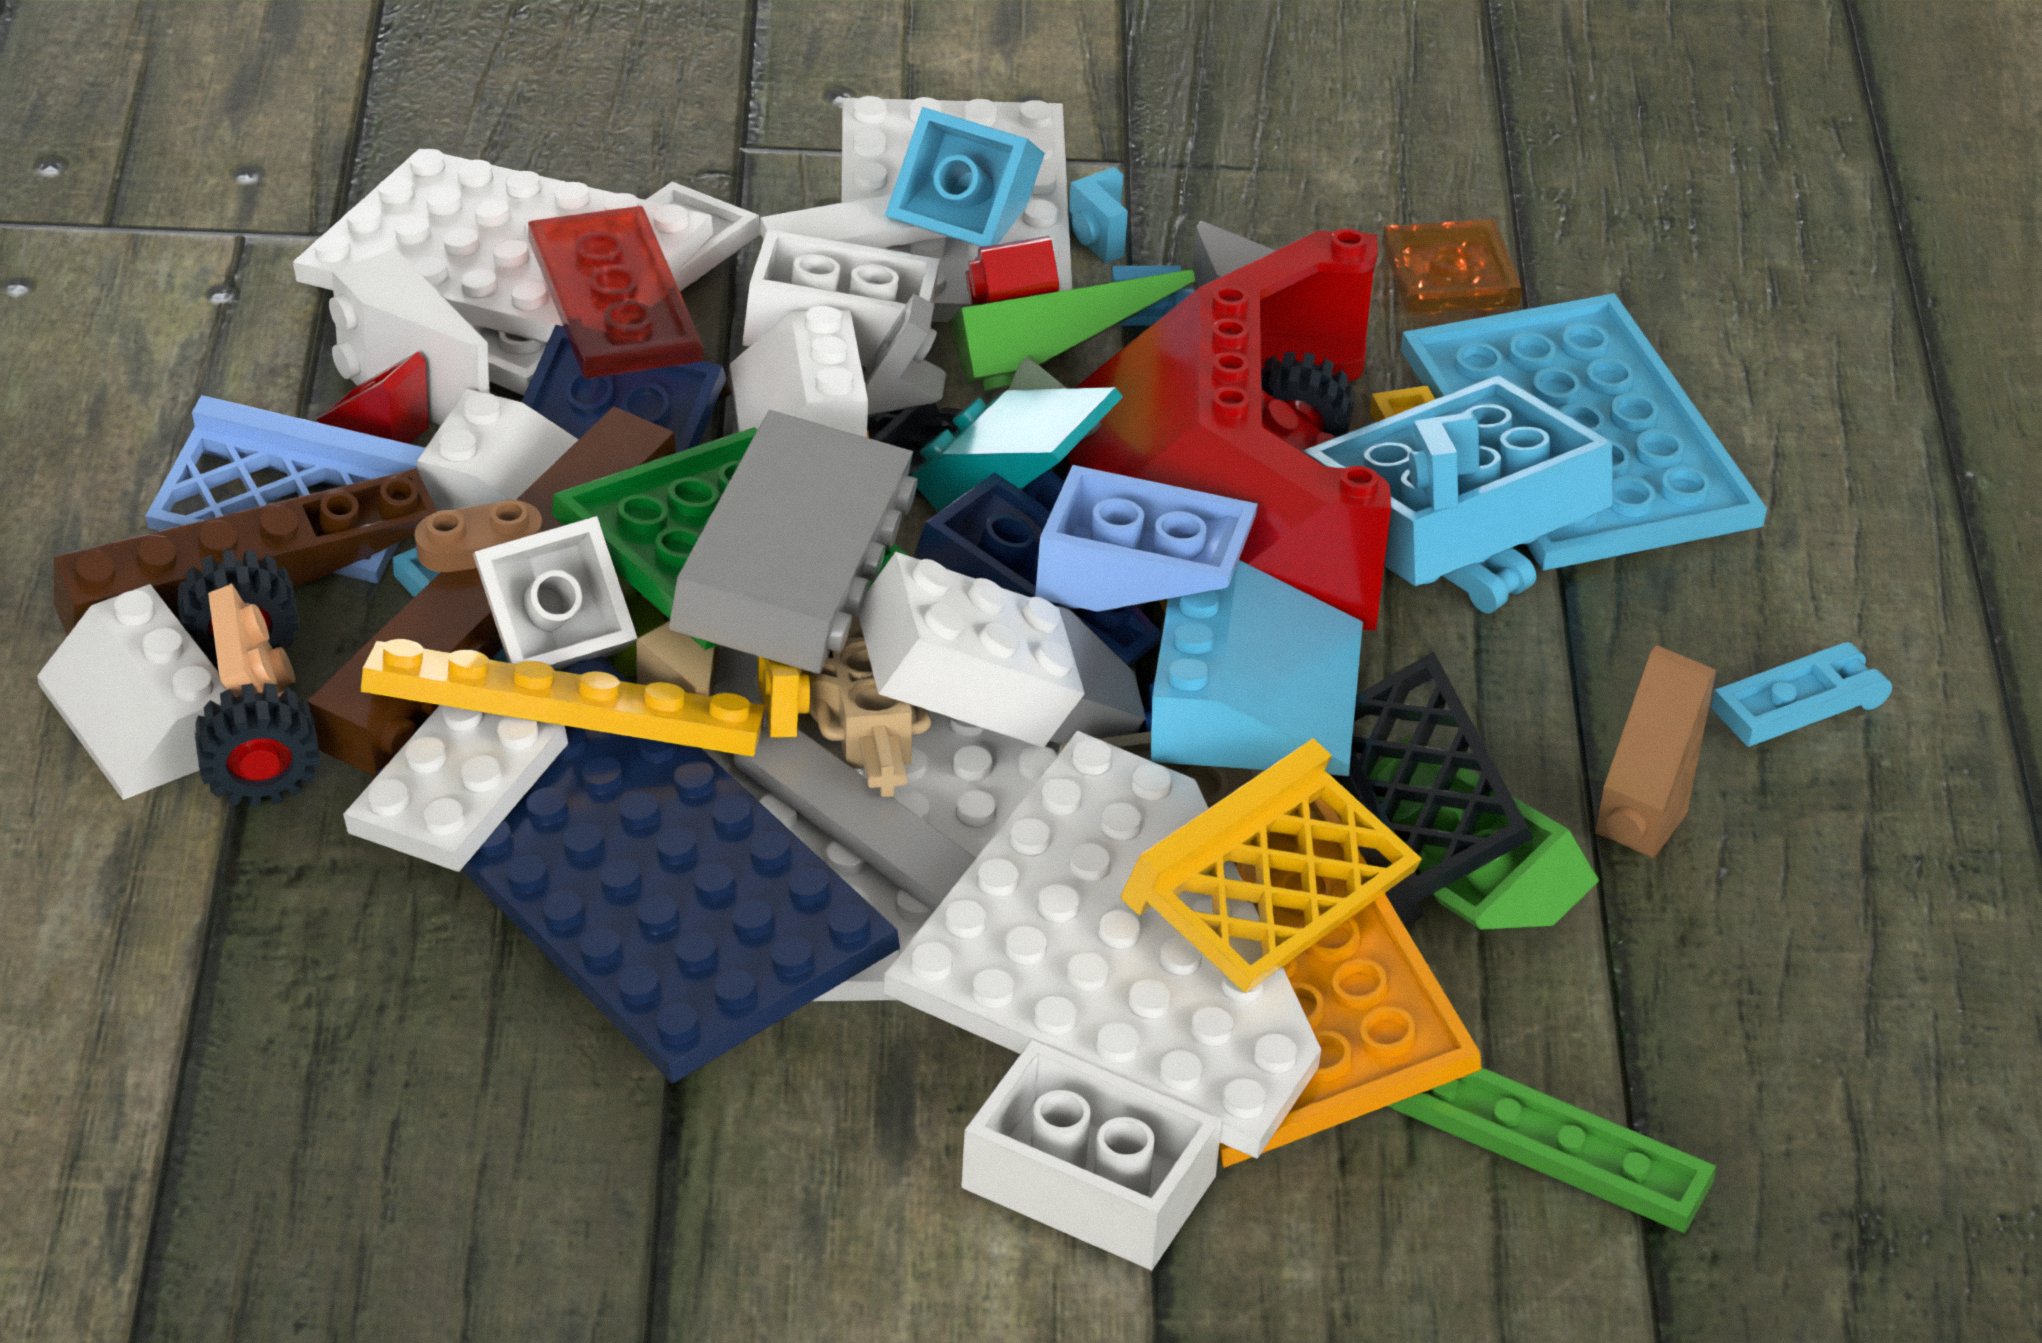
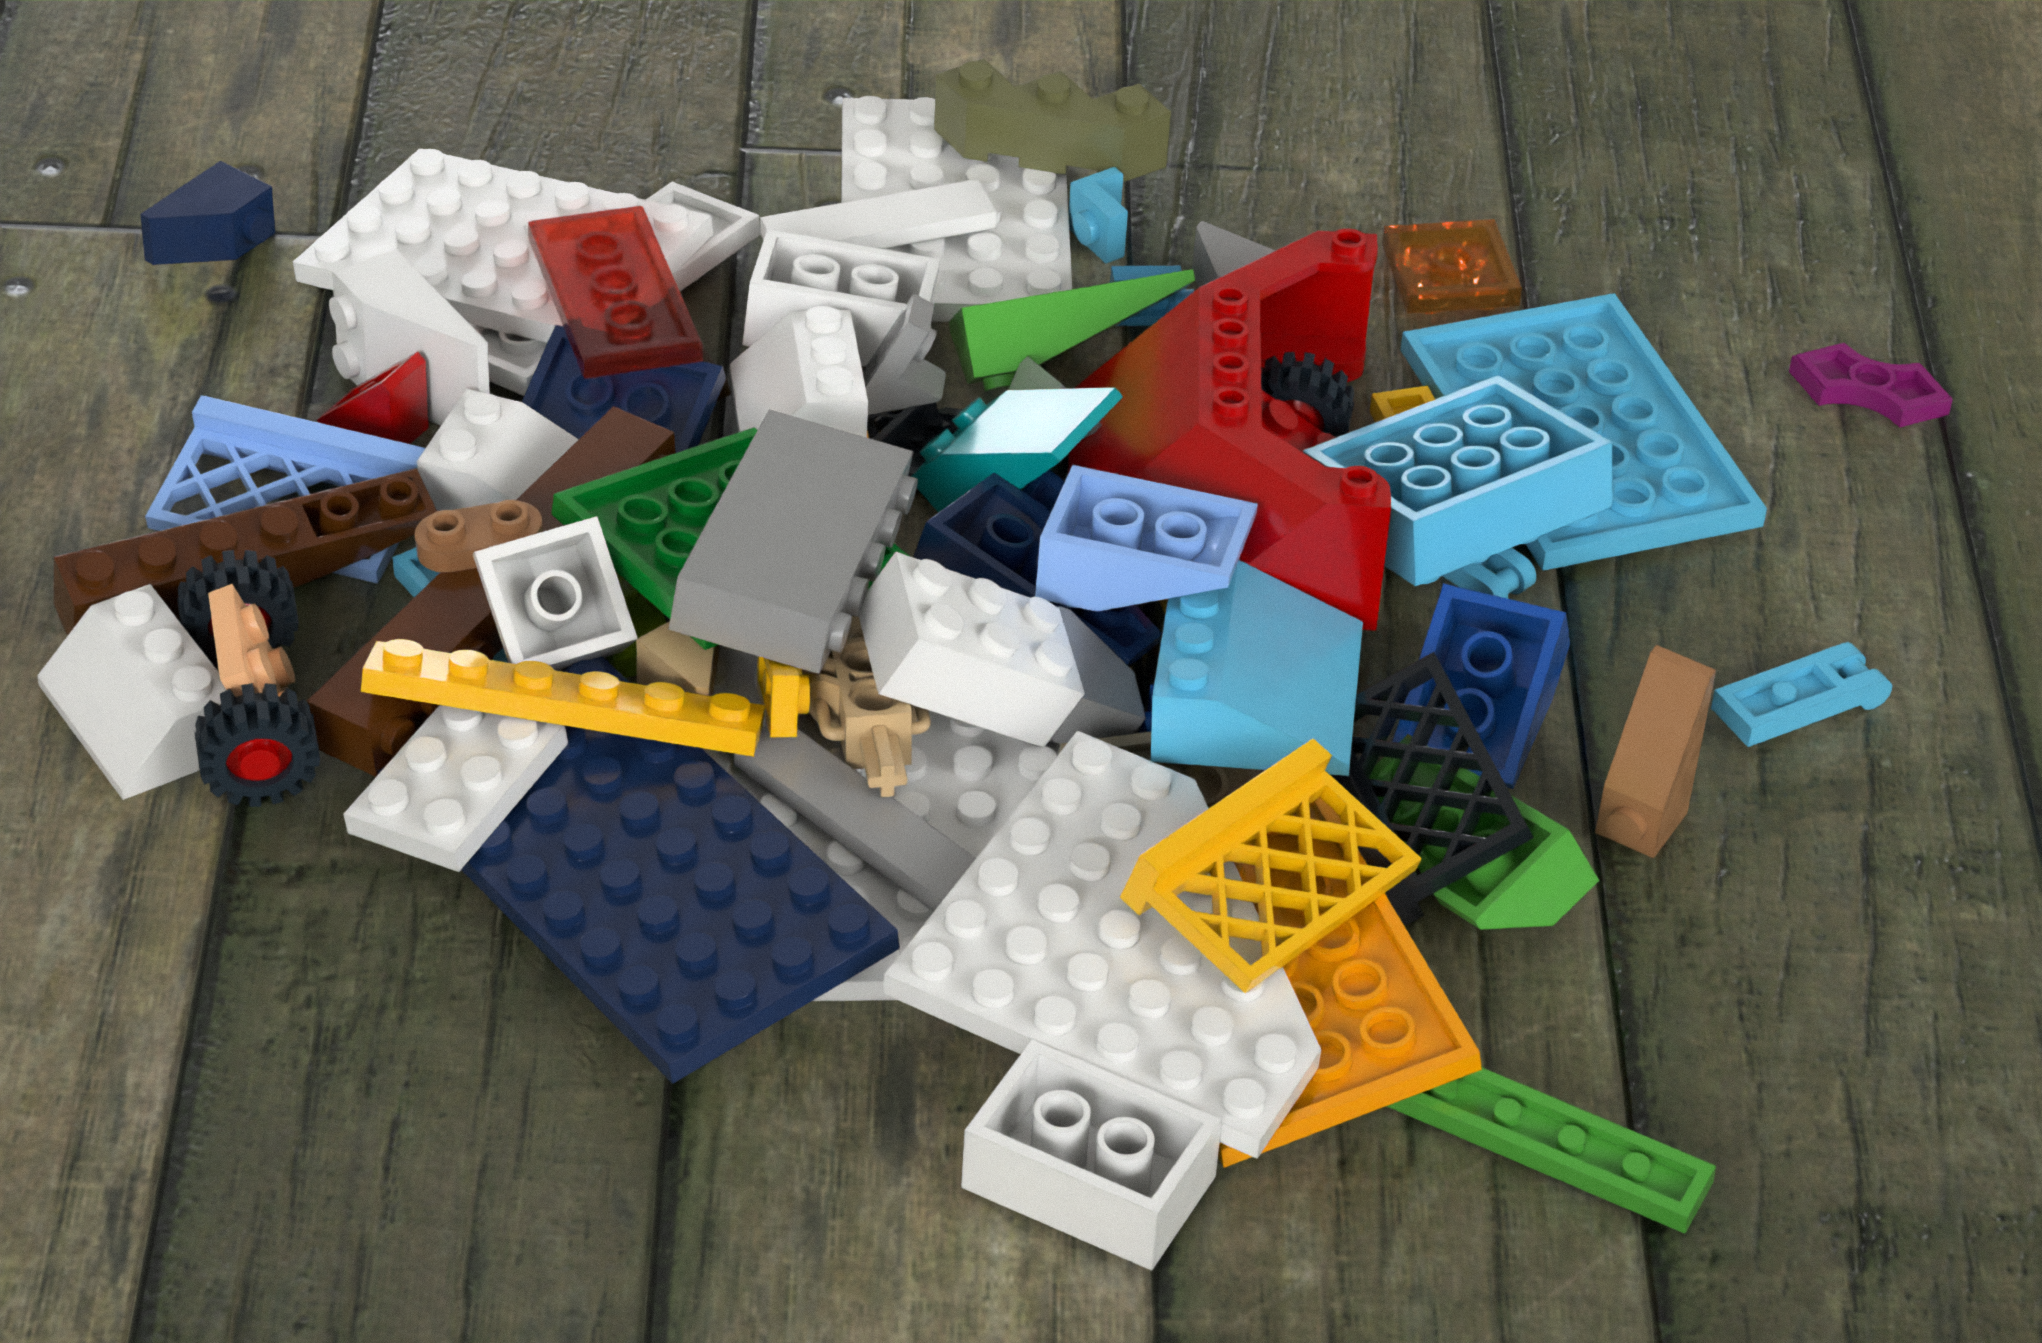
(209, 218): none -> dark blue slope
(964, 179): medium azure slope -> none
(1012, 271): red brick -> none
(1050, 122): none -> olive brick
(1442, 452): medium azure bracket -> none
(1502, 666): none -> blue slope
(1897, 391): none -> magenta tile

